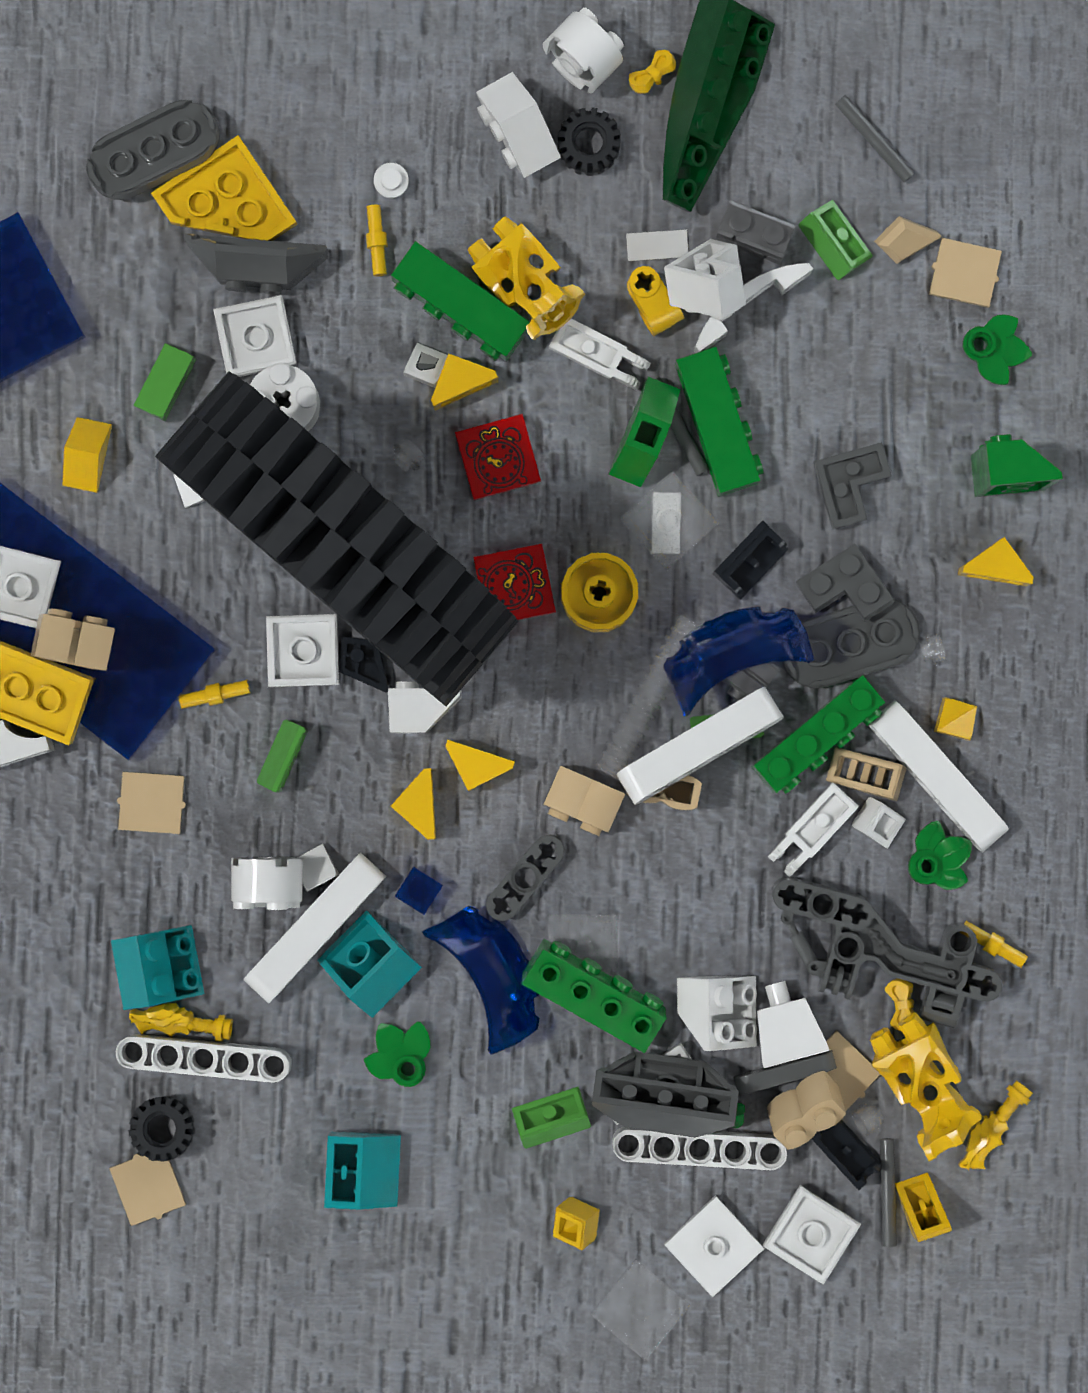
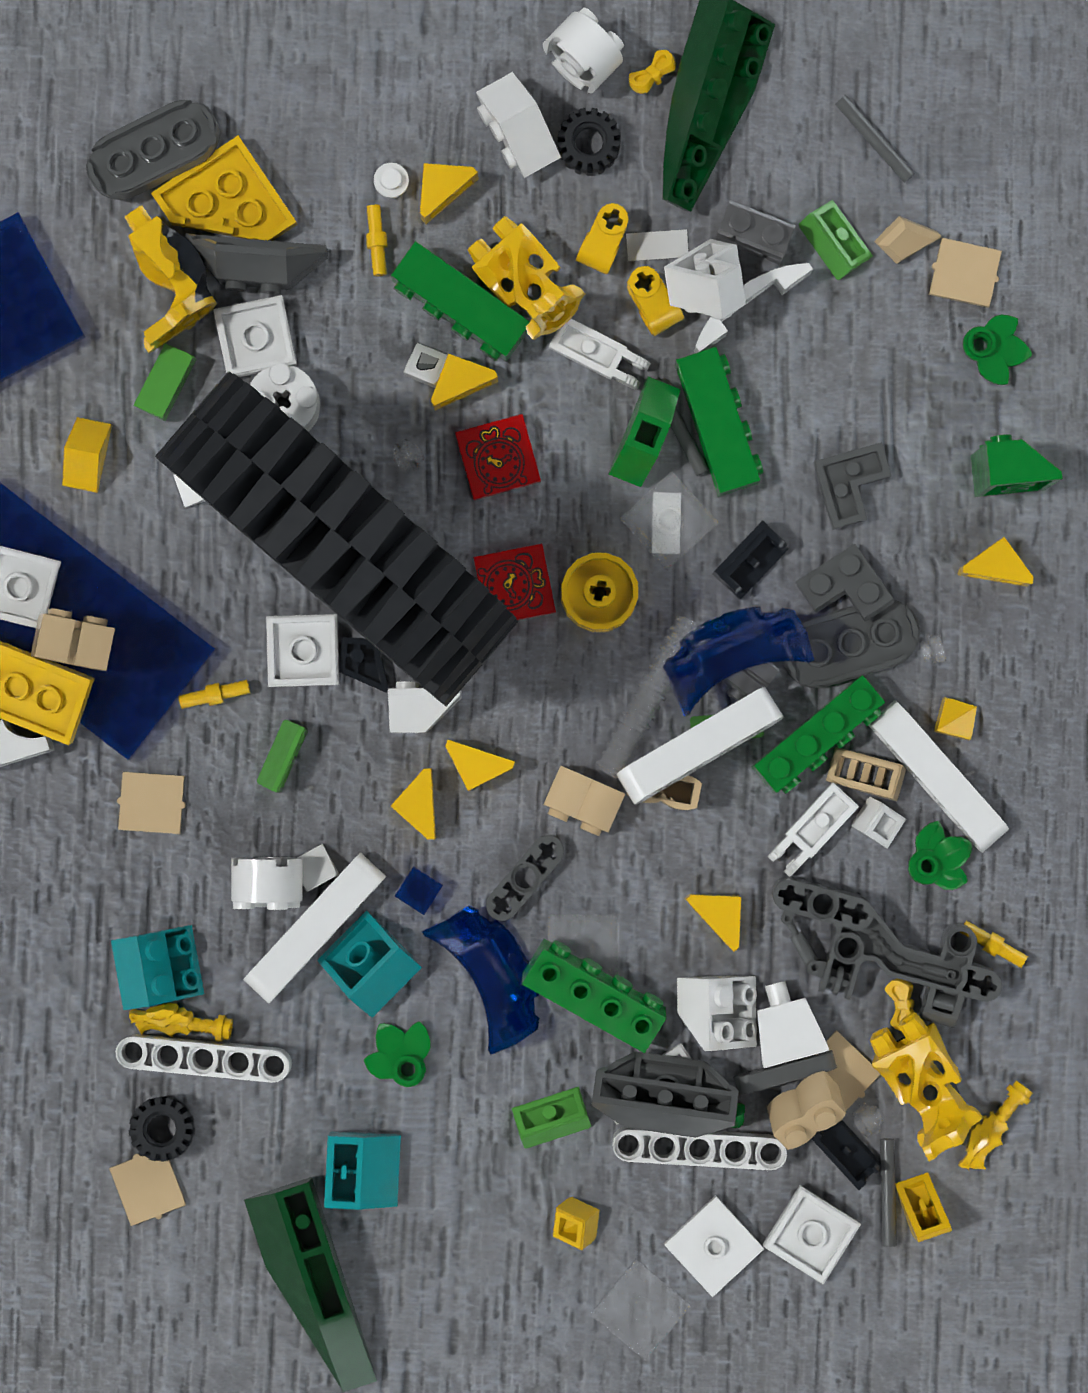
(174, 265): none -> yellow hips
(310, 1277): none -> dark green wedge
(442, 186): none -> yellow slope
(603, 243): none -> yellow piece
(721, 914): none -> yellow slope

